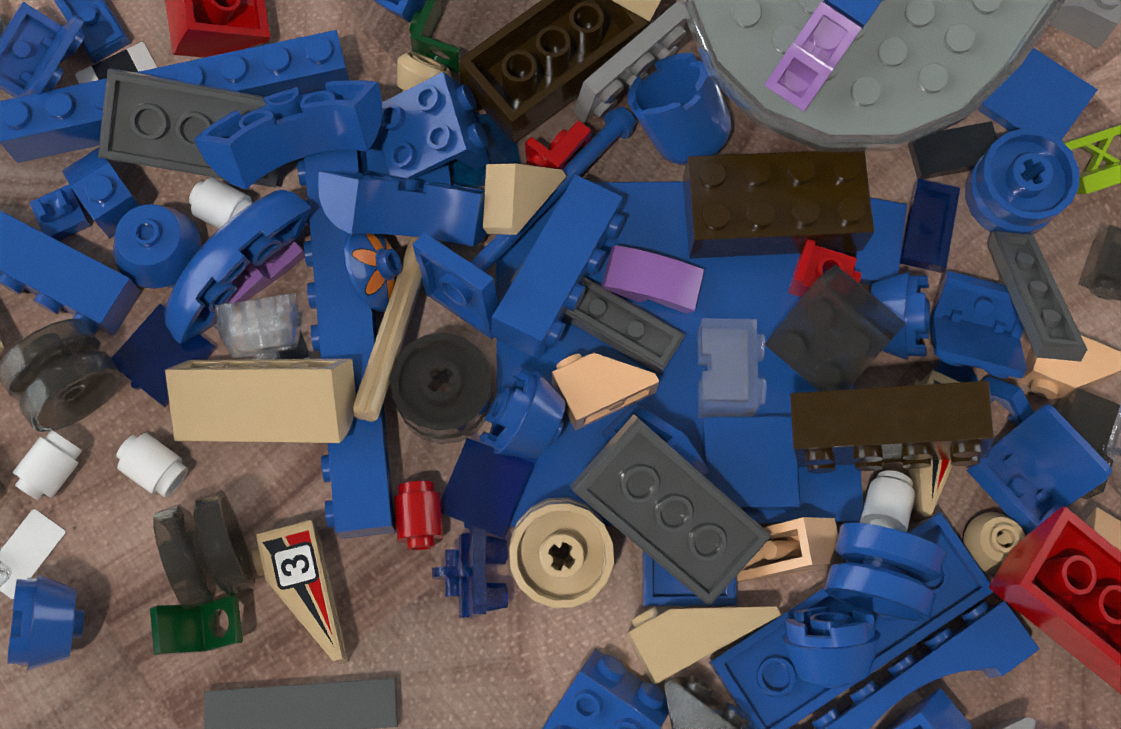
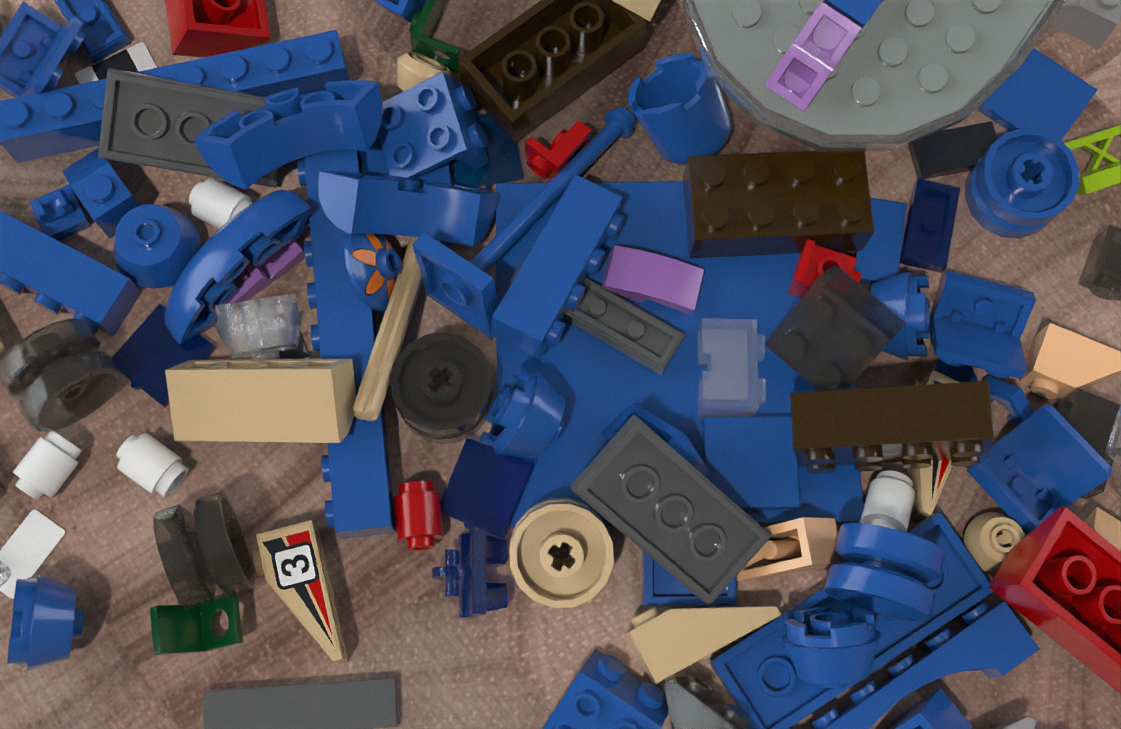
(515, 195): tan slope -> none
(599, 386): light nougat slope -> none
(619, 72): light grey plate -> none
(1036, 297): dark grey tile -> none

